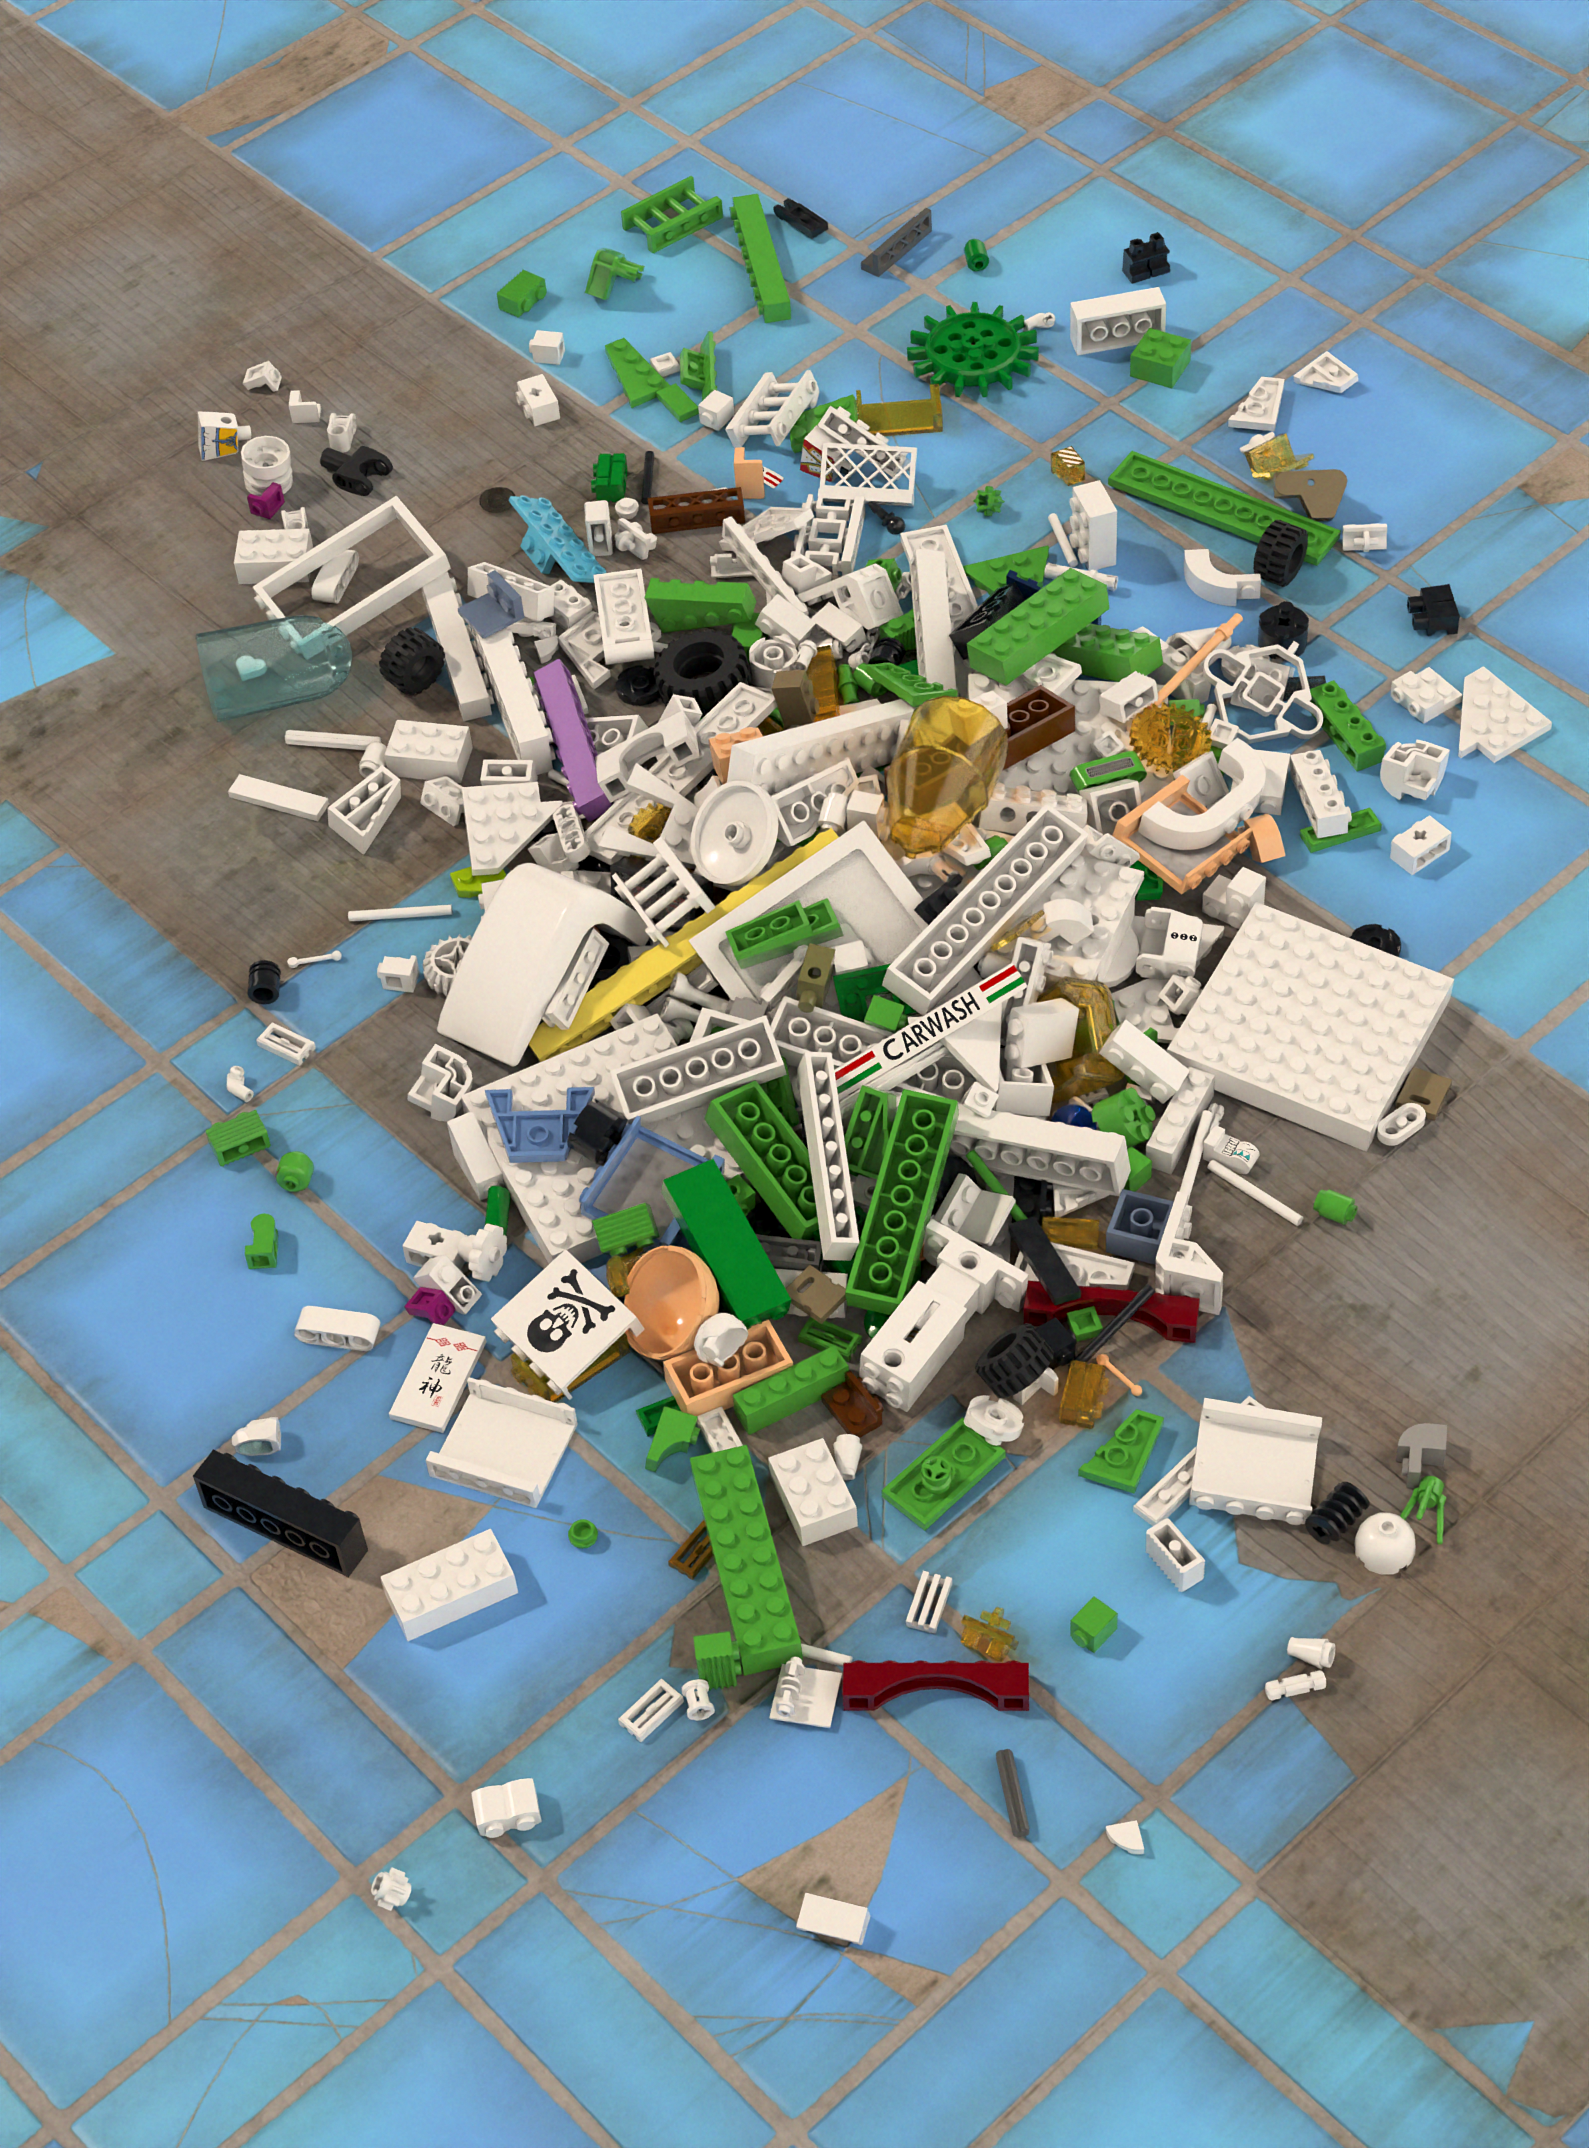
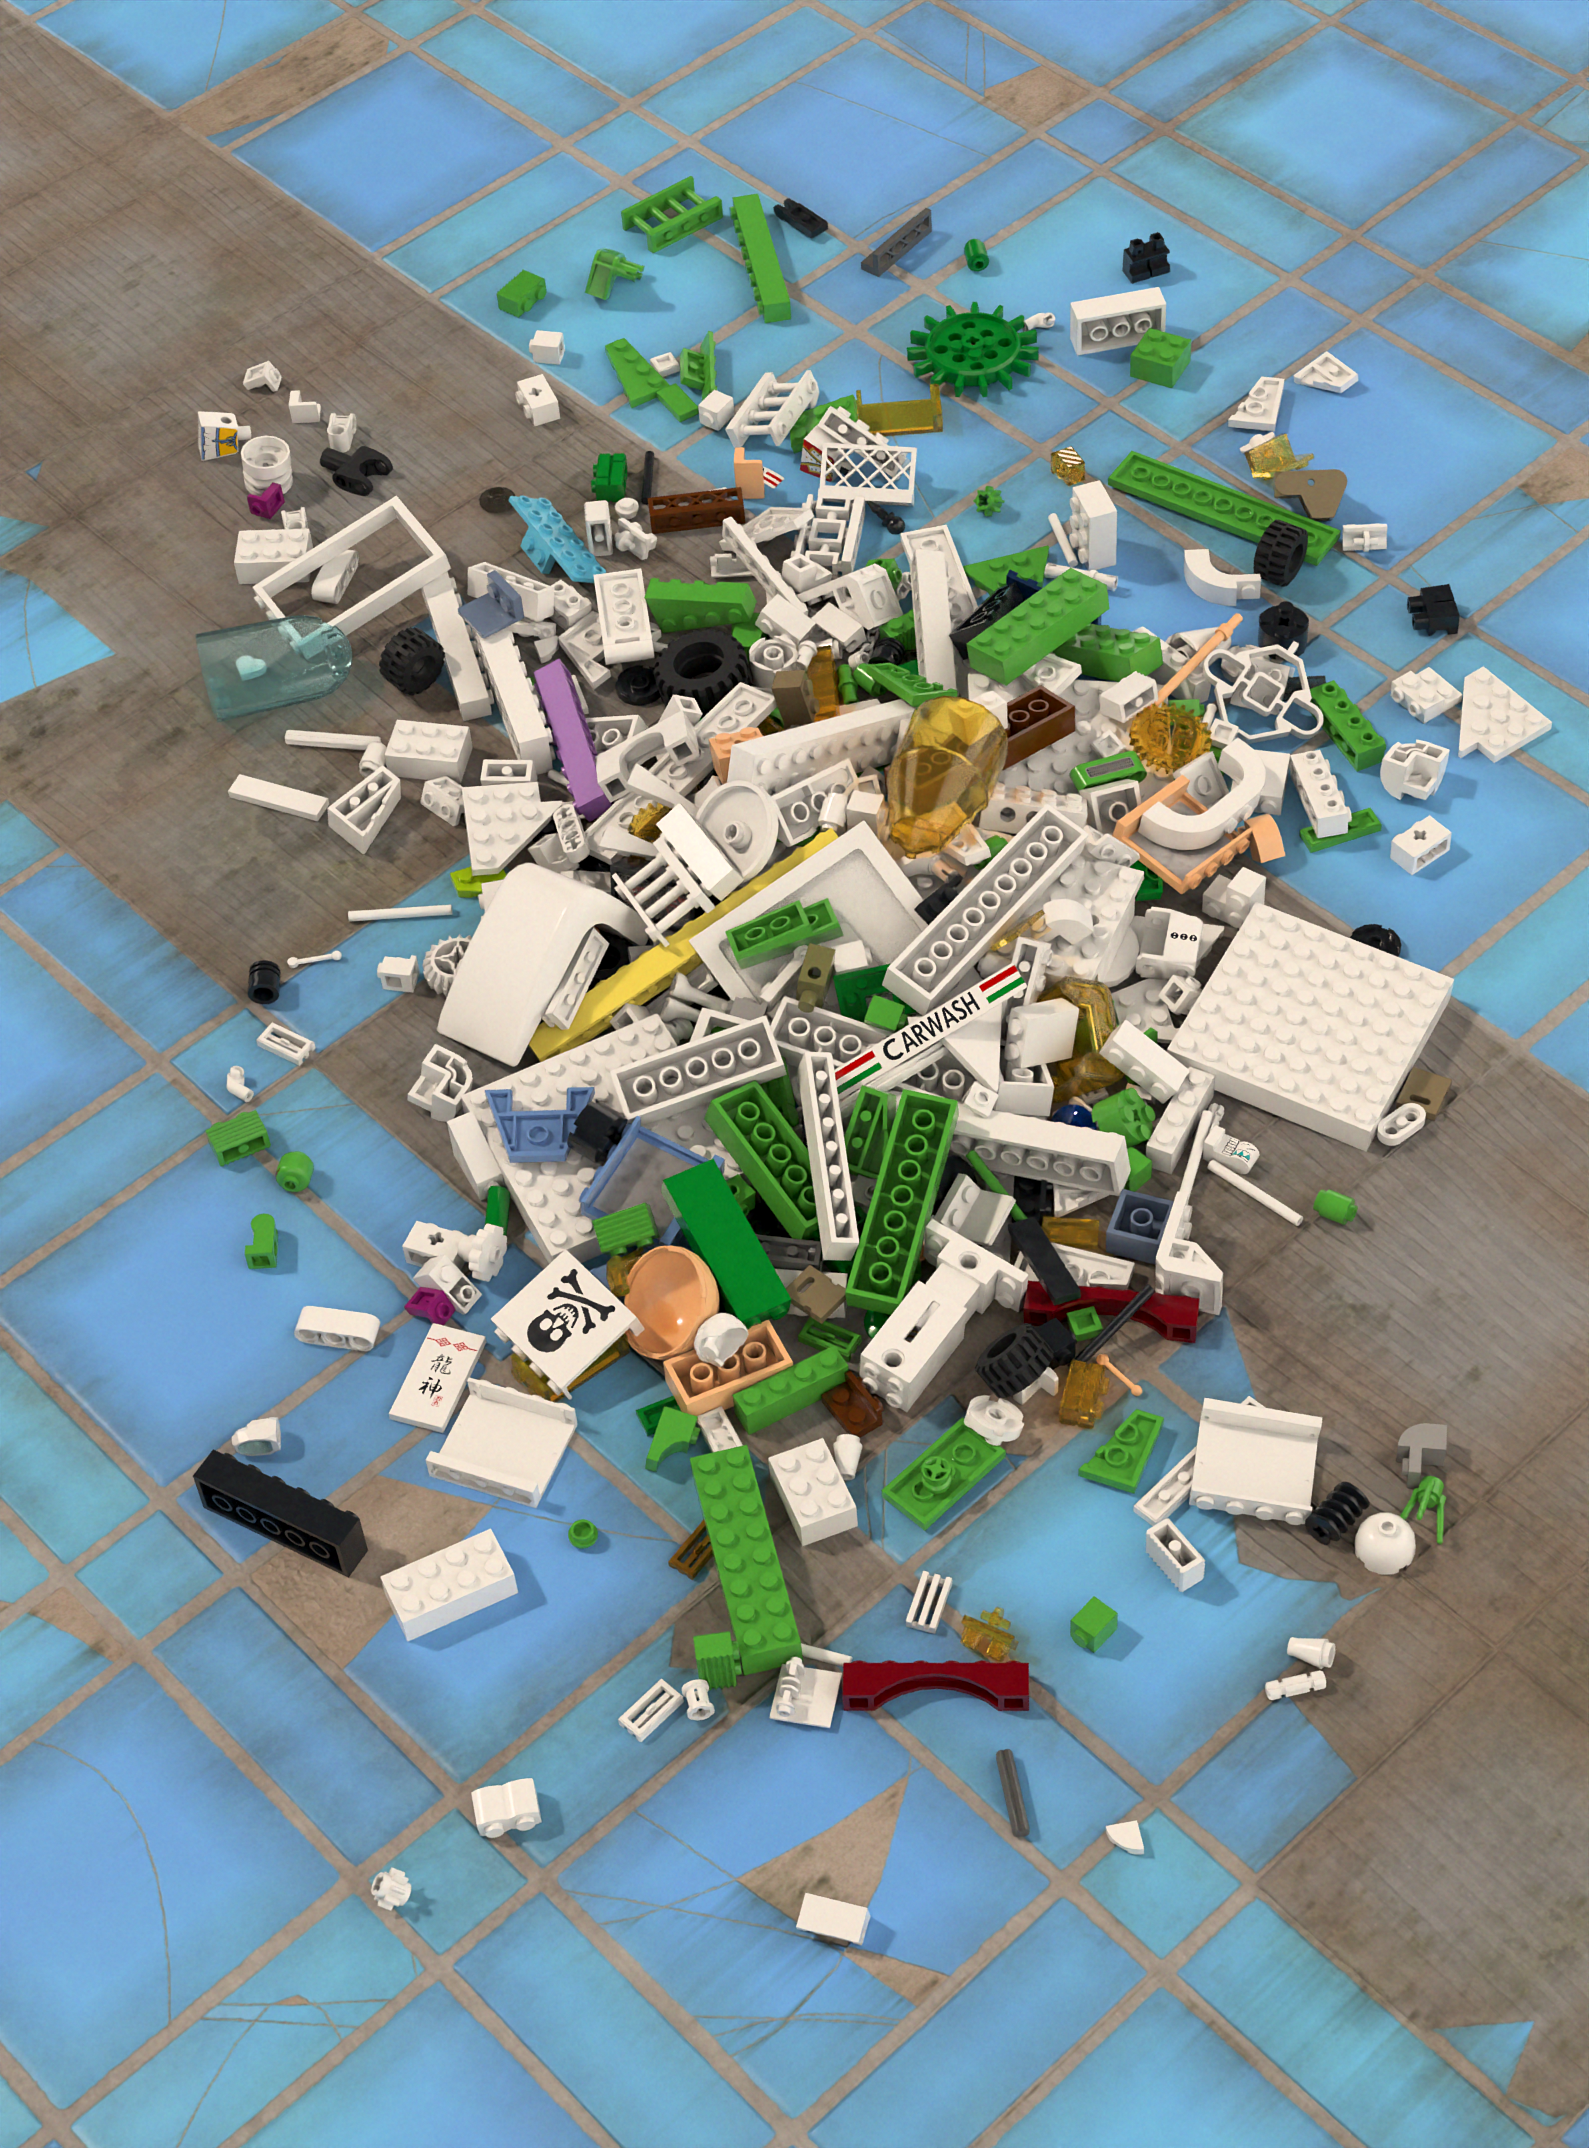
(699, 852): none -> white brick

